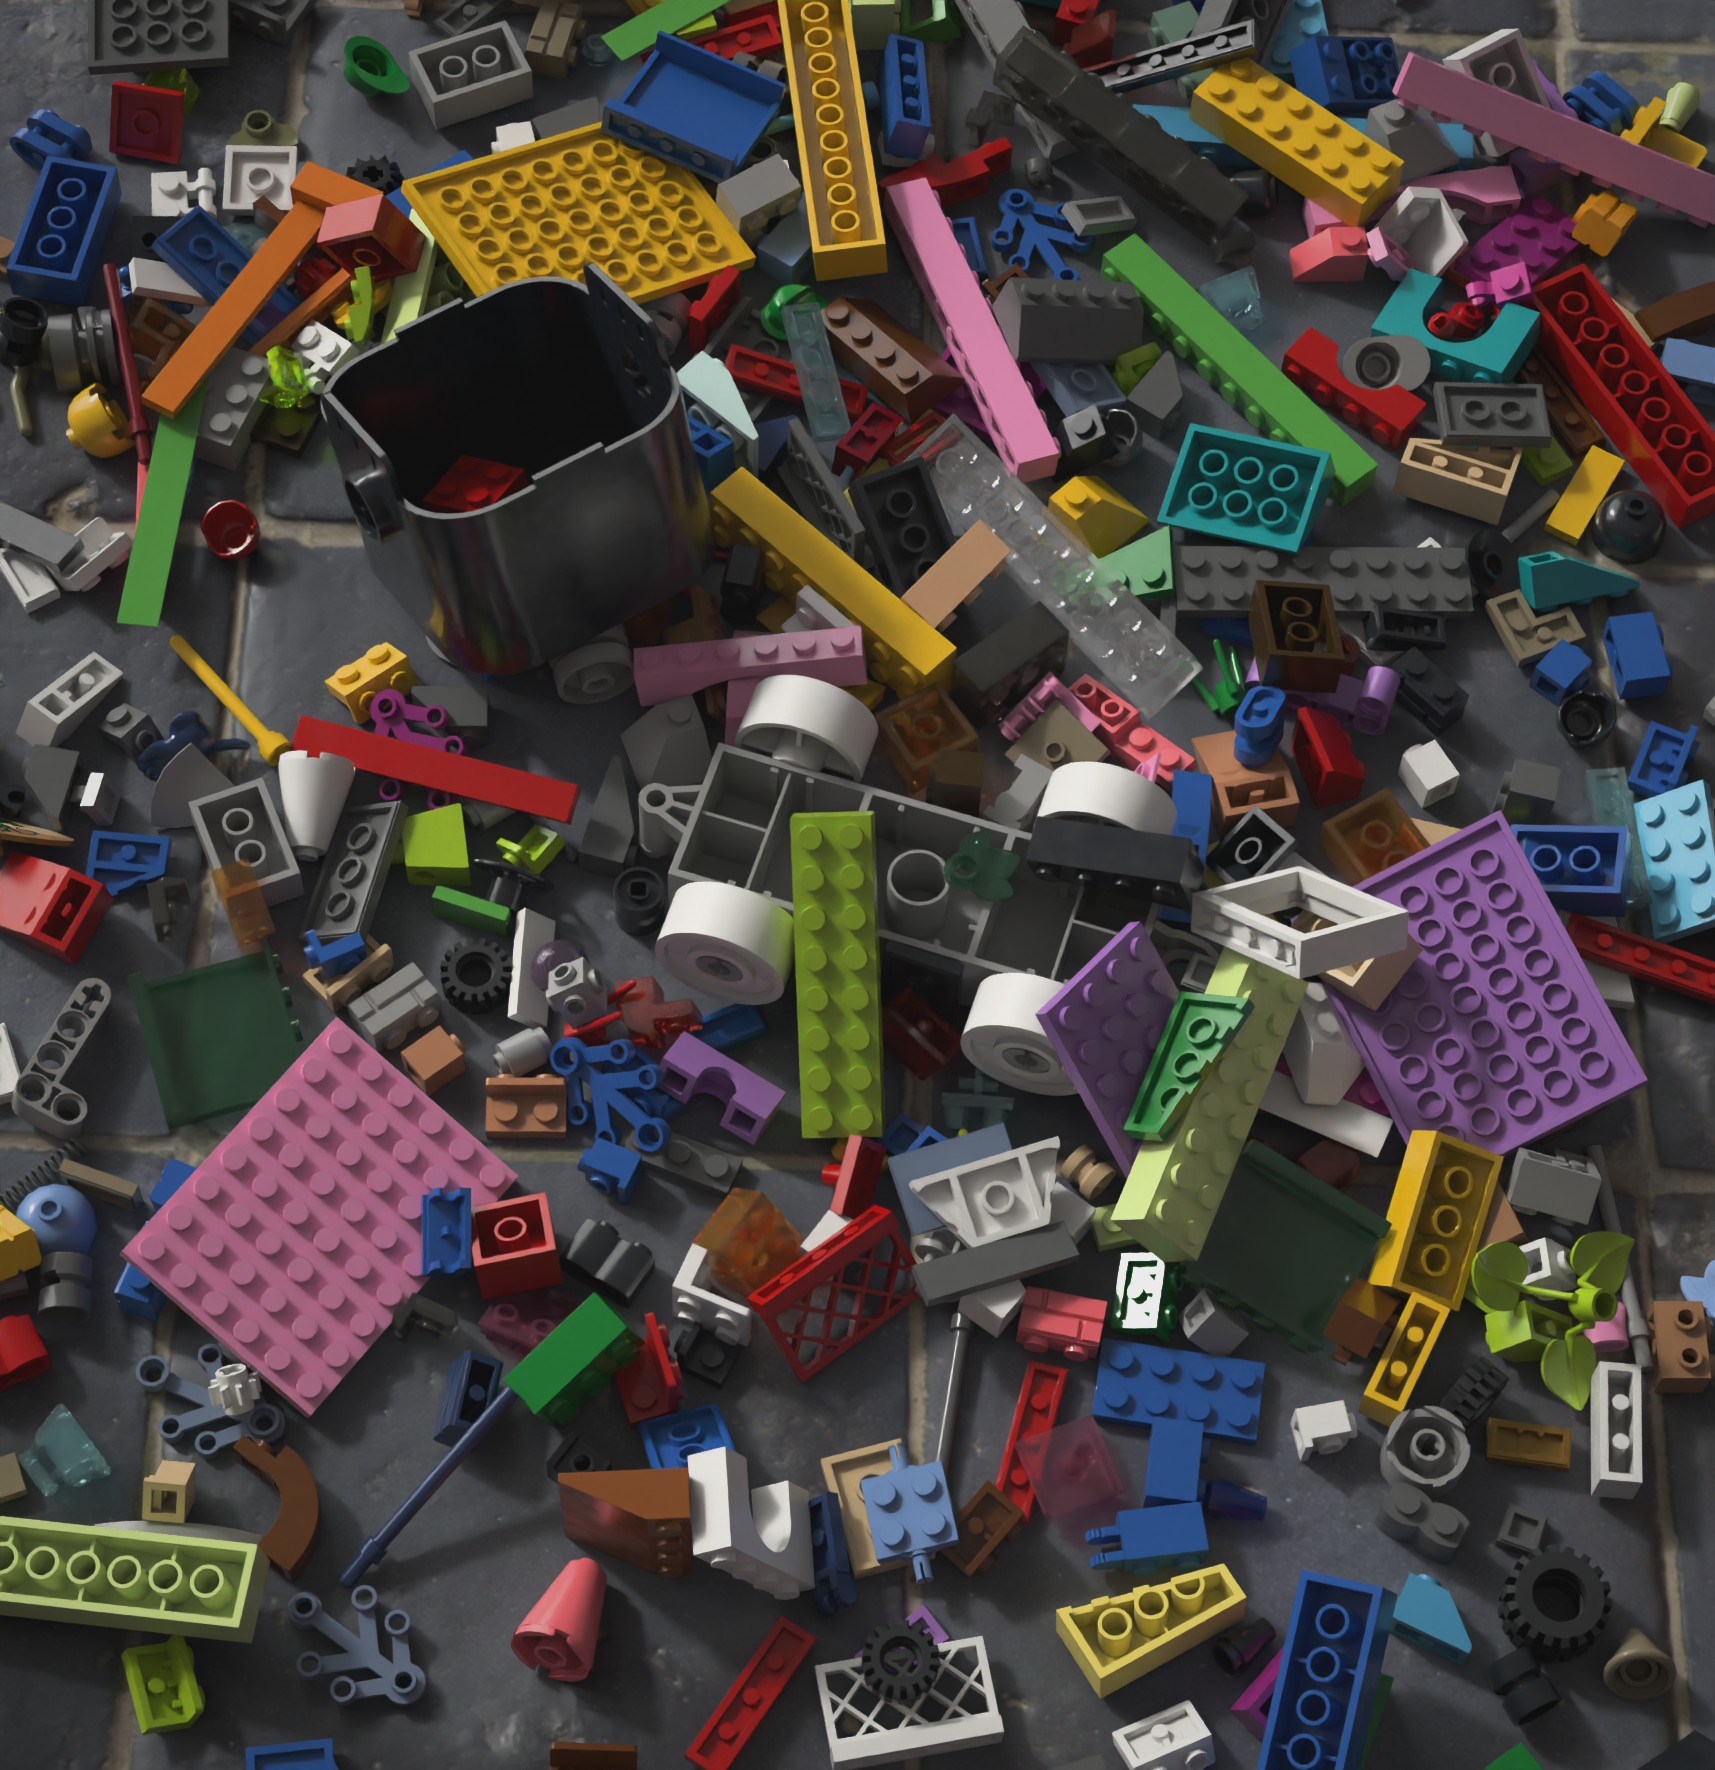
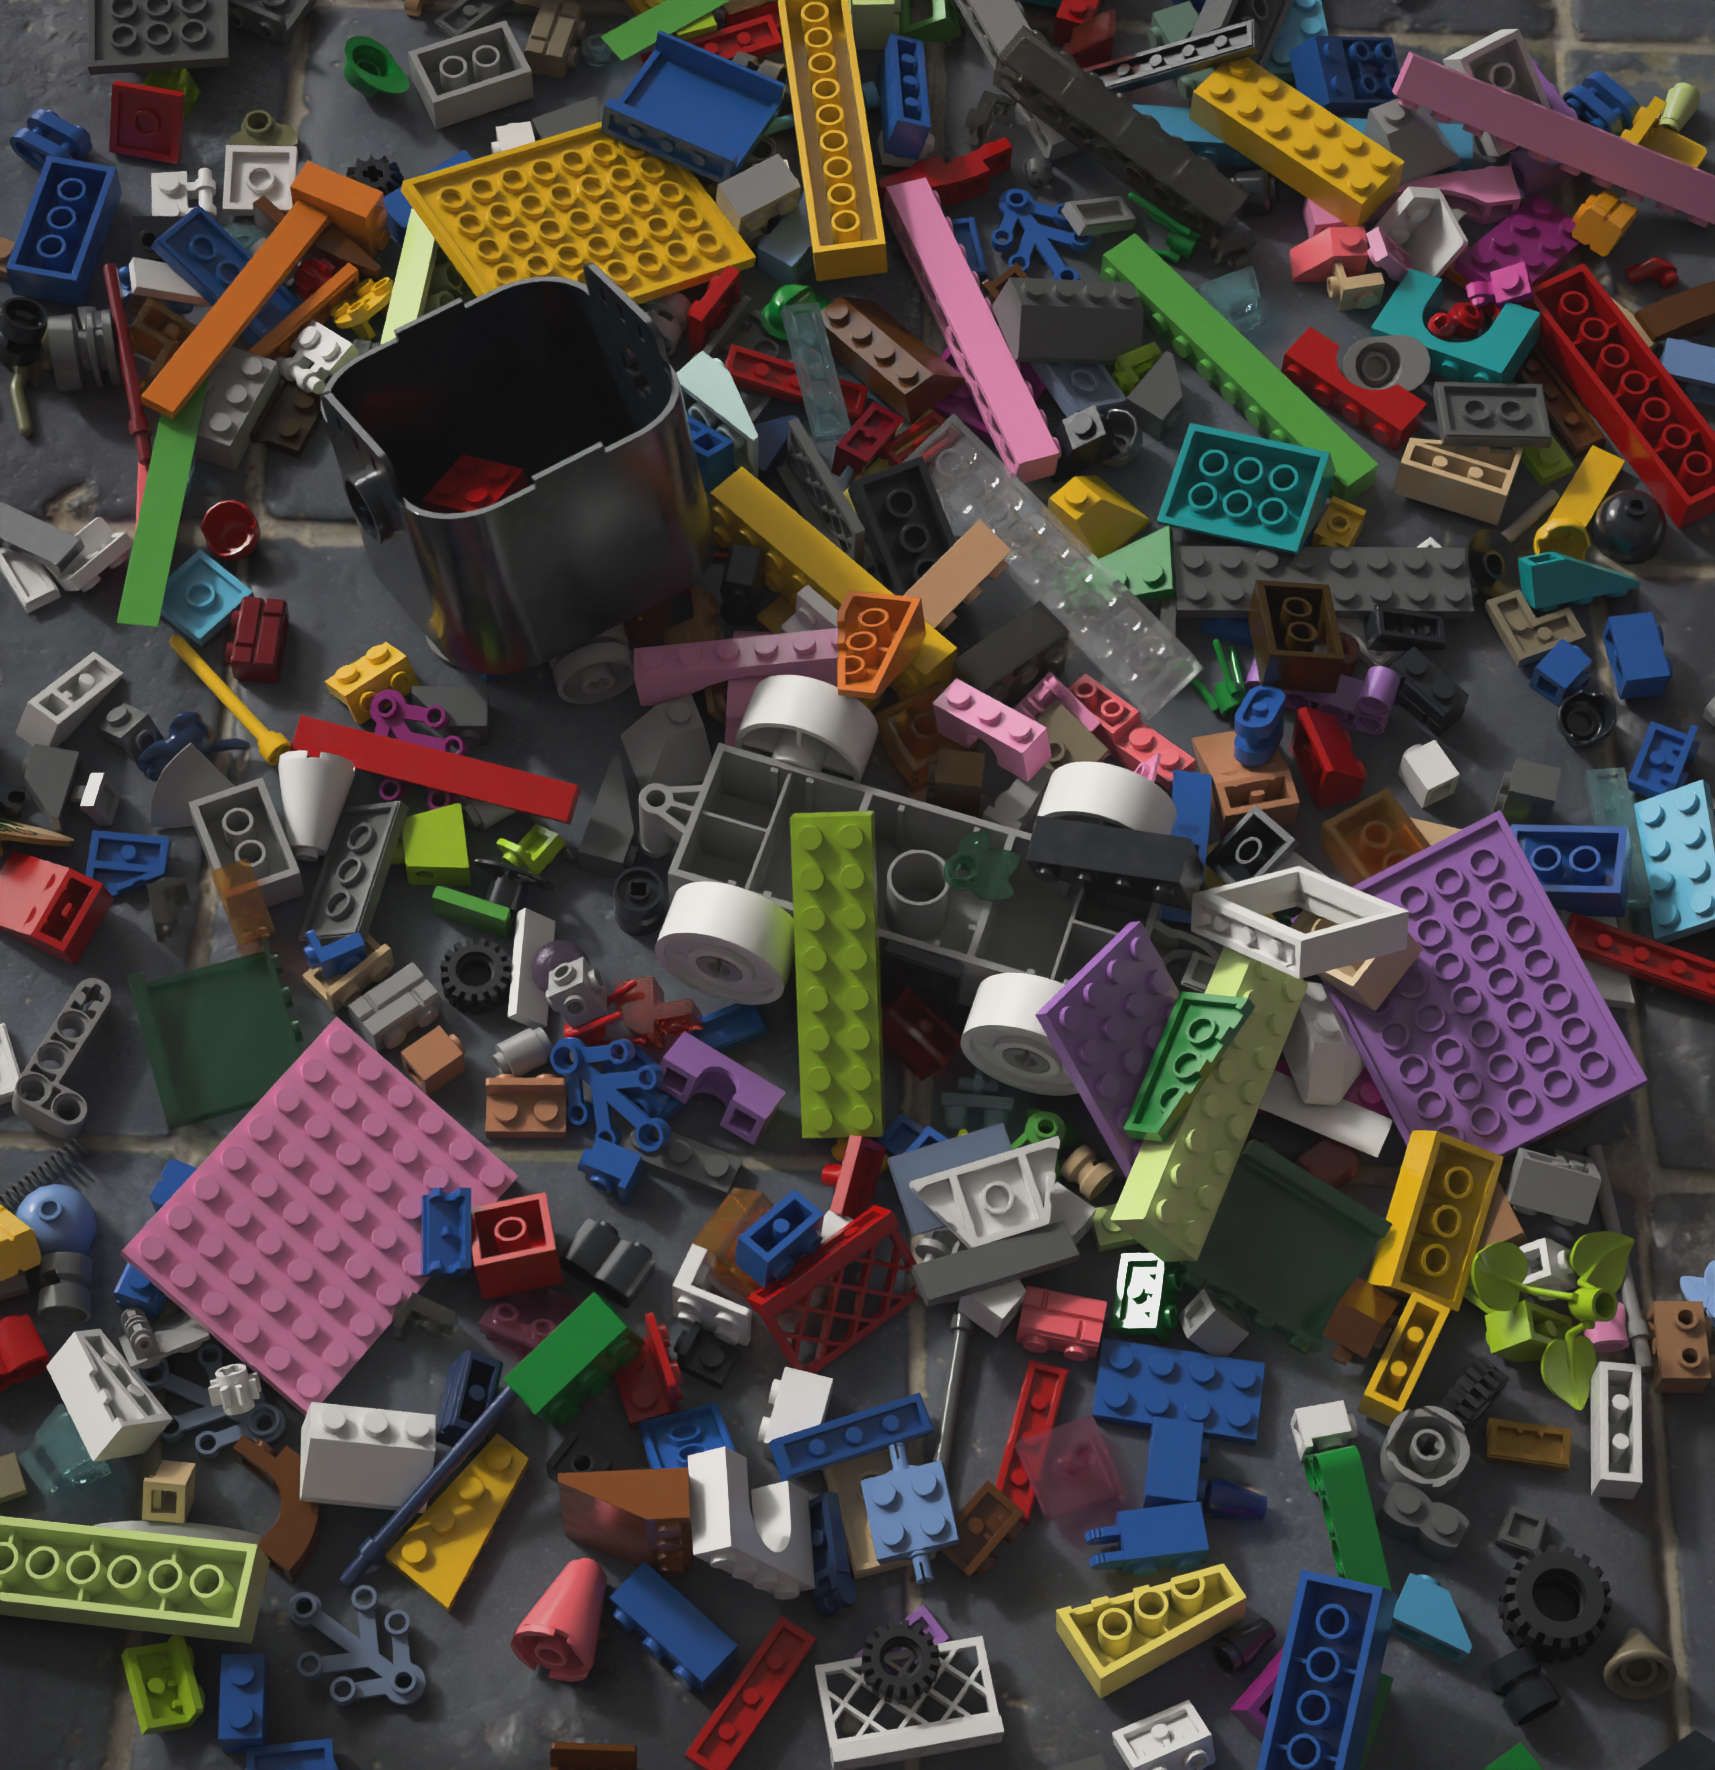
(98, 424): yellow cylinder -> none
(101, 1186): dark tan tile -> none
(106, 1397): none -> white wedge
(148, 1344): none -> light grey hinge
(202, 597): none -> medium azure plate
(243, 1702): none -> blue brick
(258, 640): none -> dark red brick
(287, 377): clear neon green bracket -> none
(362, 315): lime slope -> none
(364, 1455): none -> white slope
(373, 235): red brick -> none
(450, 1534): none -> yellow wing
(672, 1629): none -> blue brick
(780, 1239): none -> blue brick
(799, 1403): none -> white brick
(851, 1437): none -> blue tile
(876, 641): none -> orange wedge
(1015, 739): none -> bright pink arch
(1046, 1125): none -> bright green brick
(1180, 239): none -> green plant
(1339, 525): none -> yellow brick
(1348, 1514): none -> green beam
(1354, 291): none -> tan bracket
(1562, 536): none -> yellow hair
(1655, 269): none -> red arm

